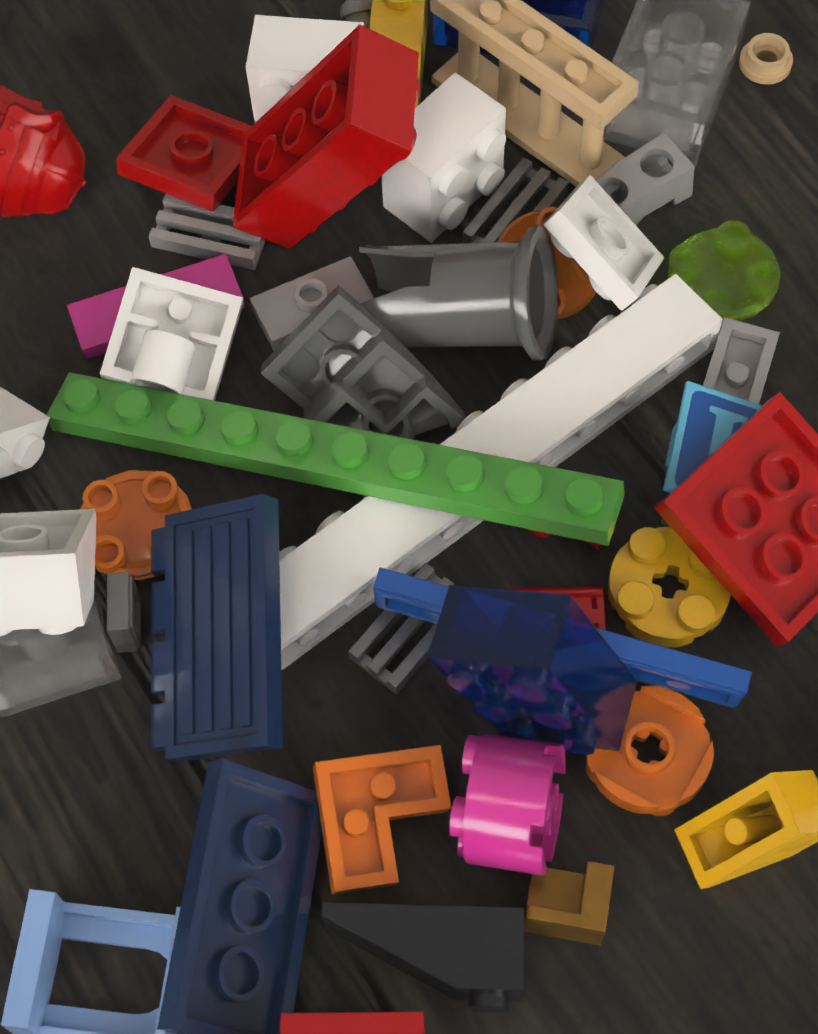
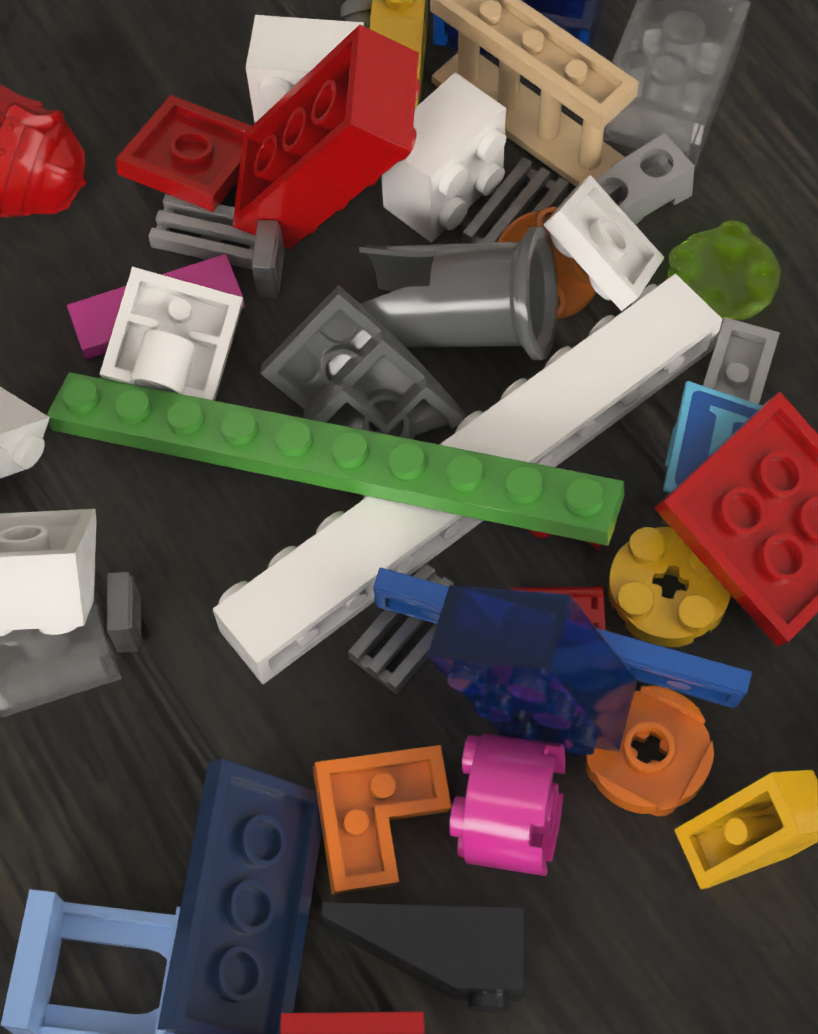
(126, 513): orange dish -> none
(218, 630): dark blue hinge -> none
(268, 259): none -> flat silver tile
(289, 304): light grey plate -> none
(570, 904): pearl gold panel -> none
(766, 59): tan plate -> none

